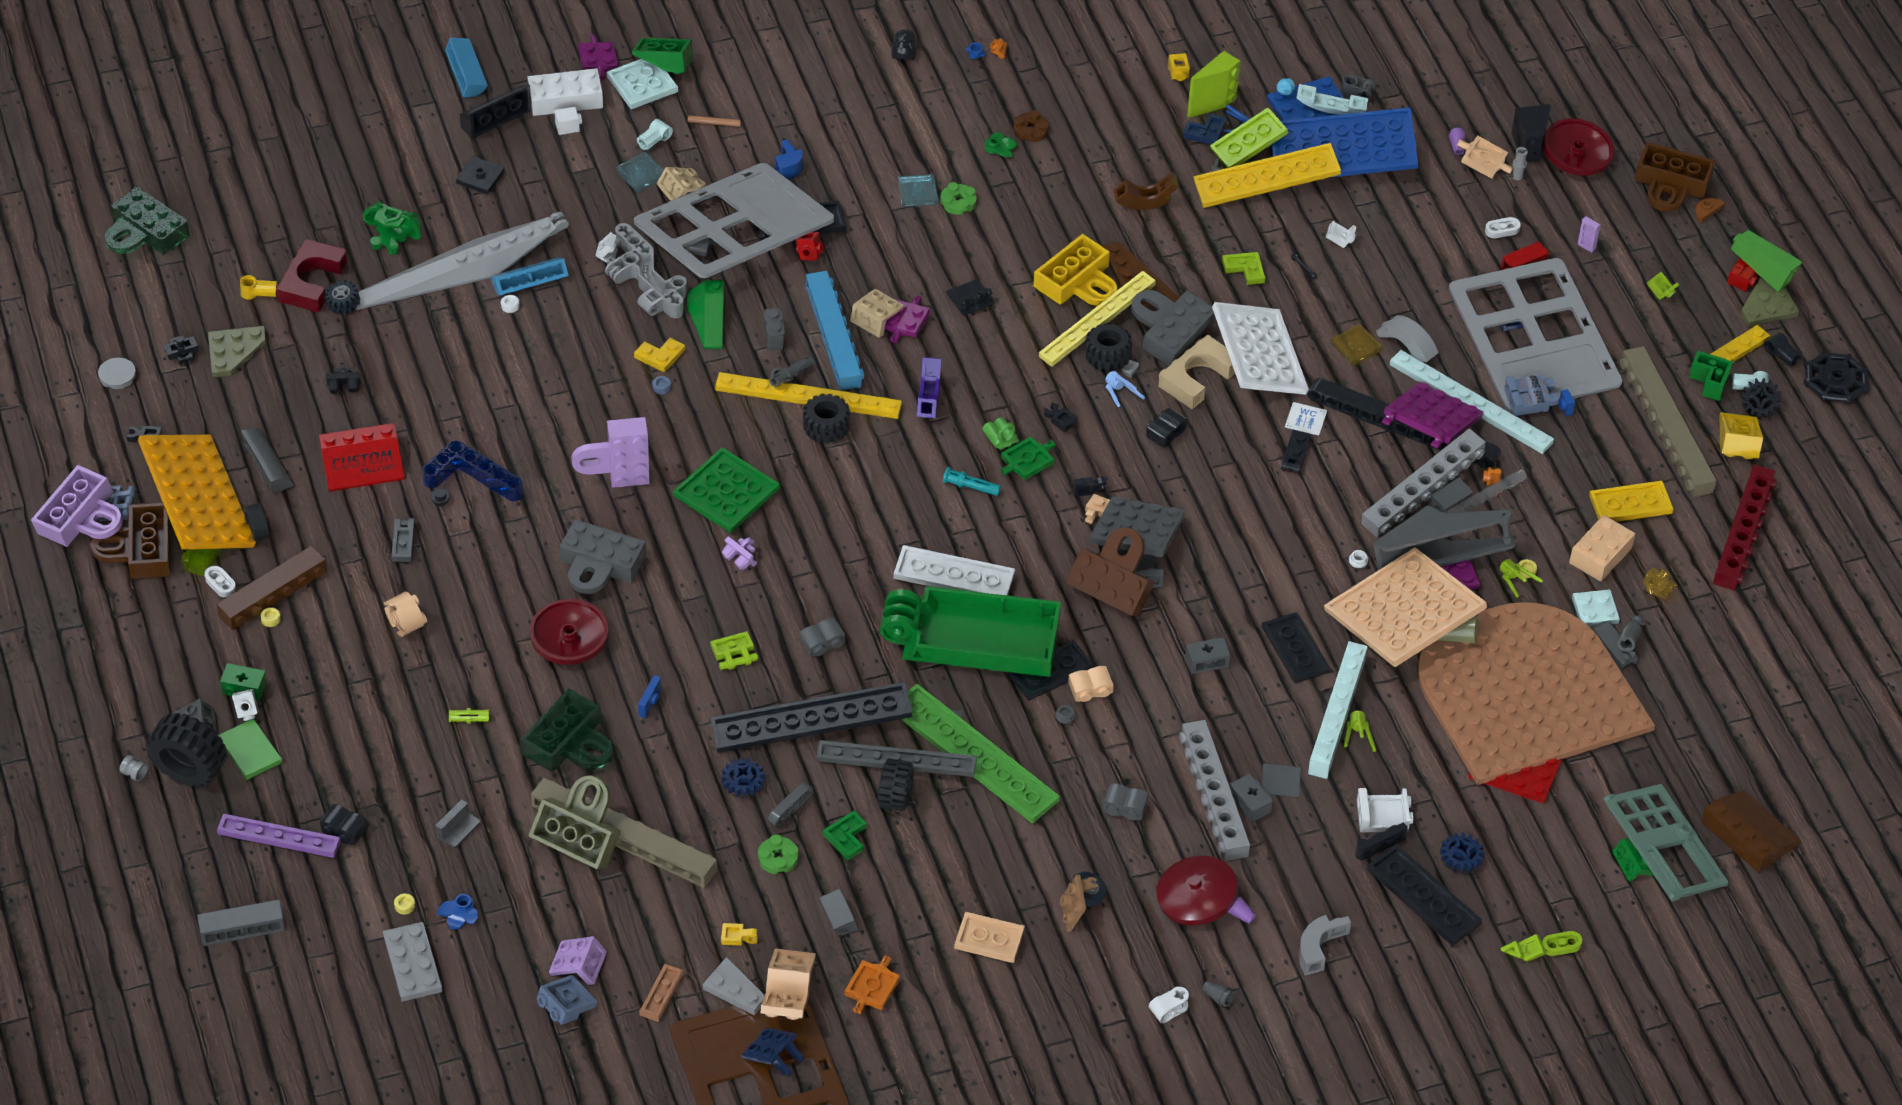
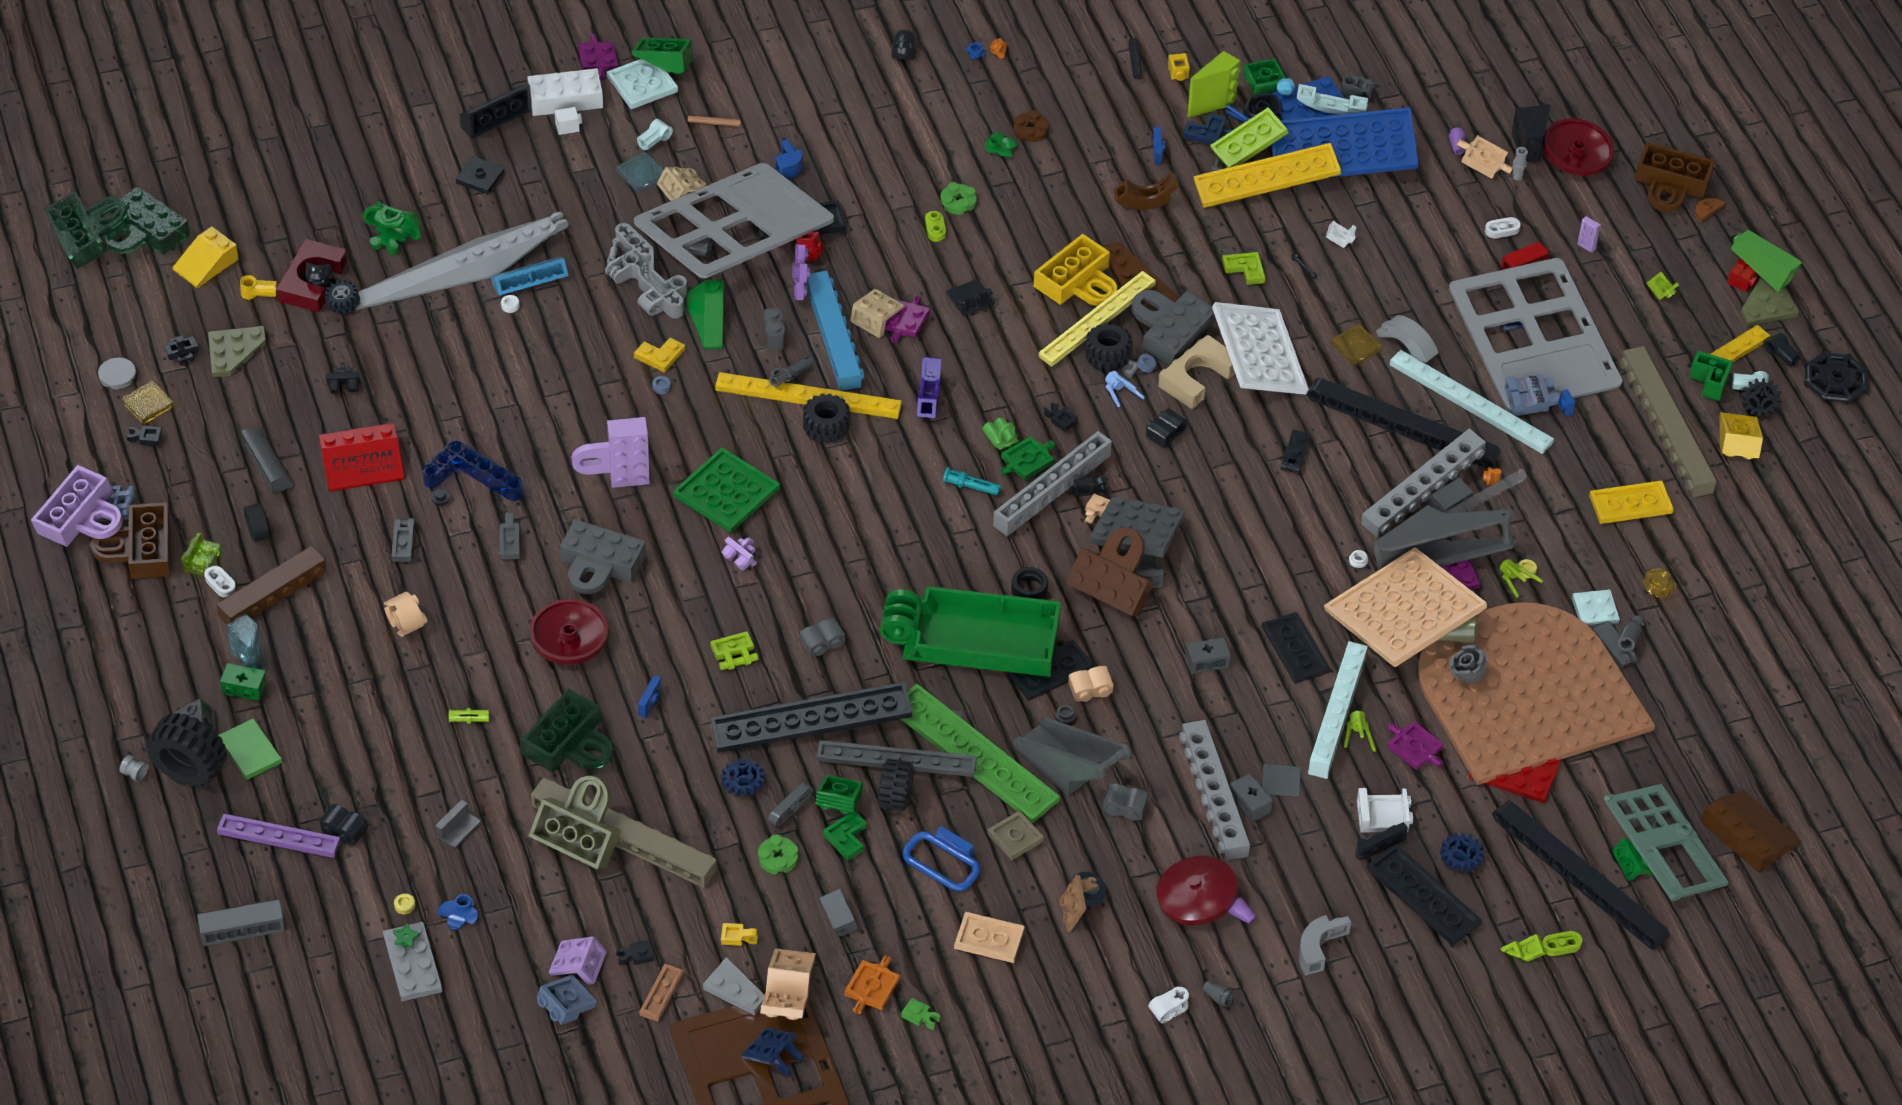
(82, 228): none -> clear green brick
(147, 402): none -> clear yellow tile
(196, 491): light orange plate -> none
(206, 257): none -> yellow slope
(244, 641): none -> clear light blue slope
(245, 697): white brick -> none
(270, 617): light yellow tile -> none
(319, 274): none -> black piece
(405, 941): none -> green plate
(465, 67): dark azure brick -> none
(509, 538): none -> dark grey hinge
(606, 246): white bracket -> none
(638, 952): none -> black plate
(800, 272): none -> medium lavender plate
(839, 794): none -> green brick
(917, 190): clear light blue plate -> none
(919, 1012): none -> bright green plate
(935, 226): none -> lime plate
(950, 843): none -> blue bar
(952, 572): white plate -> none
(1015, 835): none -> dark tan plate
(1029, 573): none -> black tyre
(1052, 483): none -> light grey brick
(1069, 754): none -> dark grey piece
(1135, 58): none -> black axle
(1146, 363): none -> sand blue tile
(1158, 145): none -> blue plate
(1260, 102): none -> black piece
(1263, 76): none -> green brick
(1306, 418): white sticker -> none
(1415, 745): none -> magenta plate
(1433, 413): magenta plate -> none
(1469, 664): none -> dark grey cone
(1581, 875): none -> black beam
(1602, 548): light nougat brick -> none
(1744, 526): dark red brick -> none

